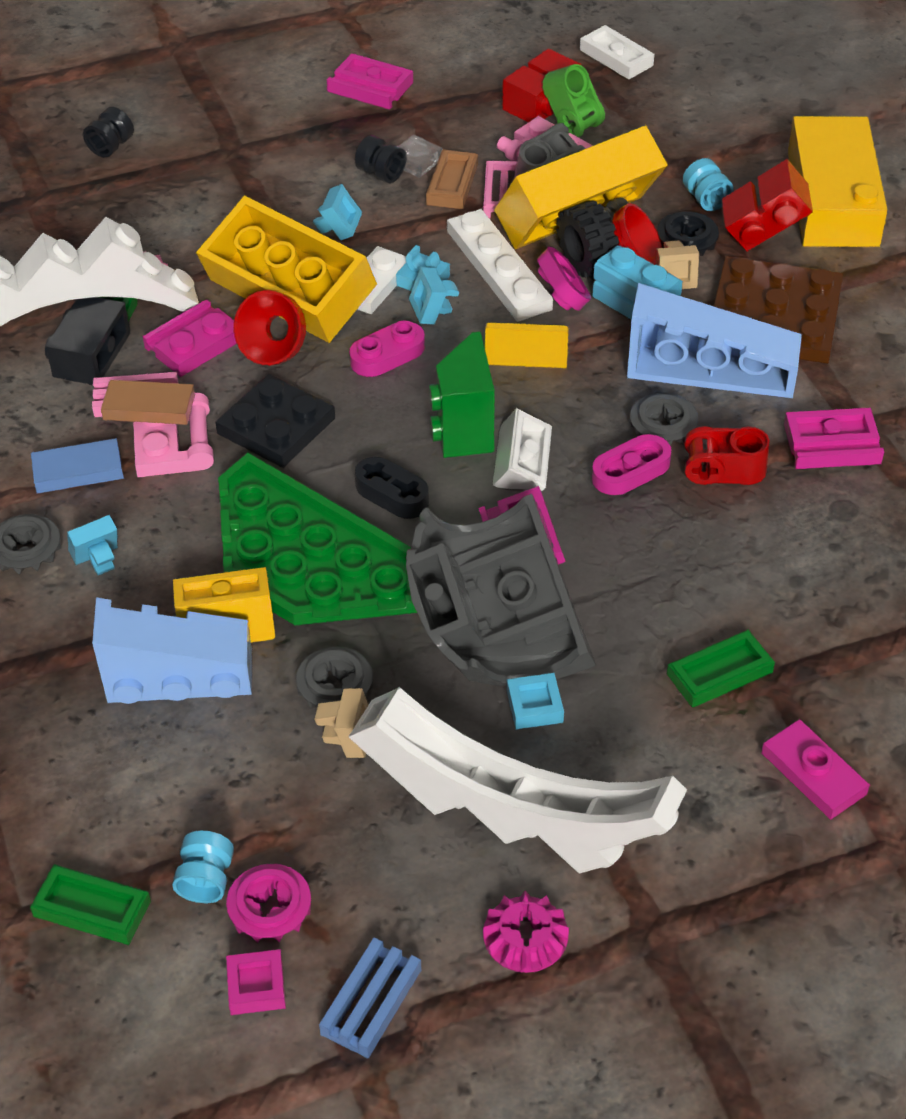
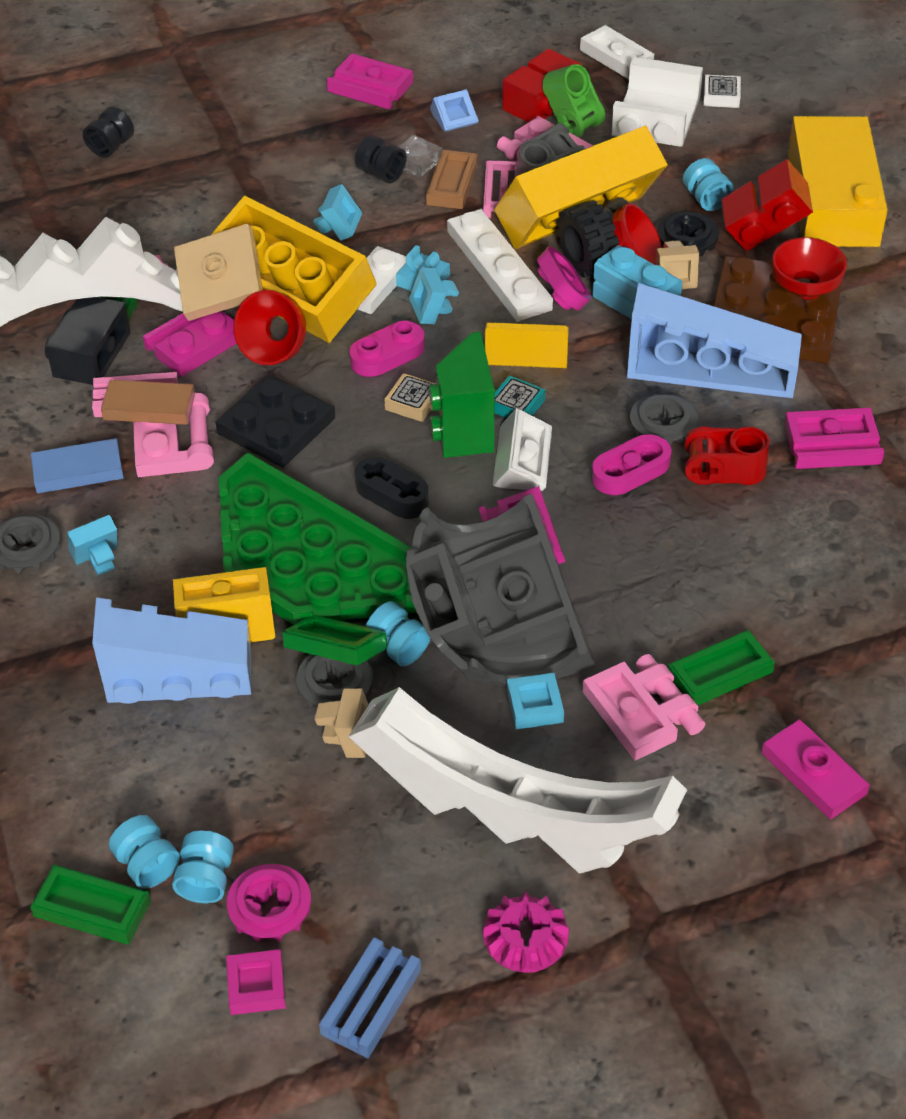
(146, 854): none -> medium azure wheel
(217, 271): none -> tan plate
(335, 640): none -> green tile
(405, 637): none -> medium azure wheel
(409, 398): none -> tile
(454, 111): none -> light blue slope
(518, 394): none -> tile
(632, 712): none -> bright pink plate
(661, 98): none -> white panel
(722, 91): none -> tile
(811, 260): none -> red piece

